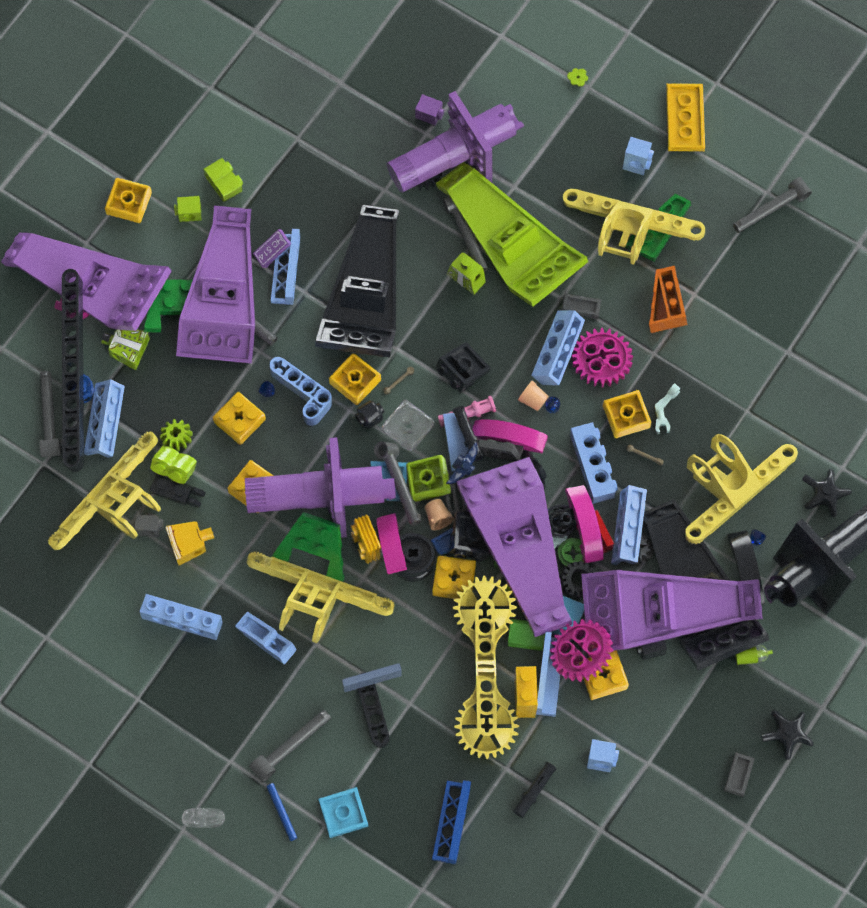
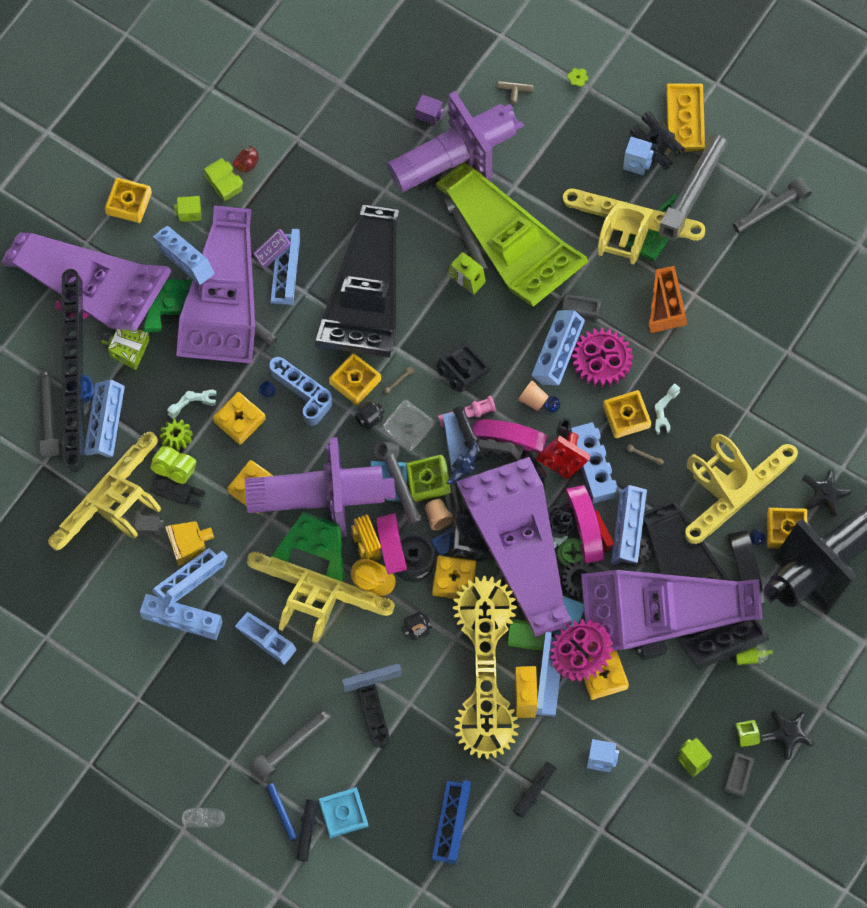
(183, 255): none -> light blue brick
(190, 396): none -> light aqua piece
(191, 580): none -> light blue fence
(246, 160): none -> clear red hair
(308, 822): none -> black pin
(372, 577): none -> yellow piece
(416, 626): none -> black head
(514, 87): none -> dark tan piece
(564, 428): none -> black pin
(564, 455): none -> red plate
(660, 139): none -> black pin
(675, 217): none -> brick
(694, 756): none -> lime brick
(748, 733): none -> lime slope
(776, 521): none -> yellow brick

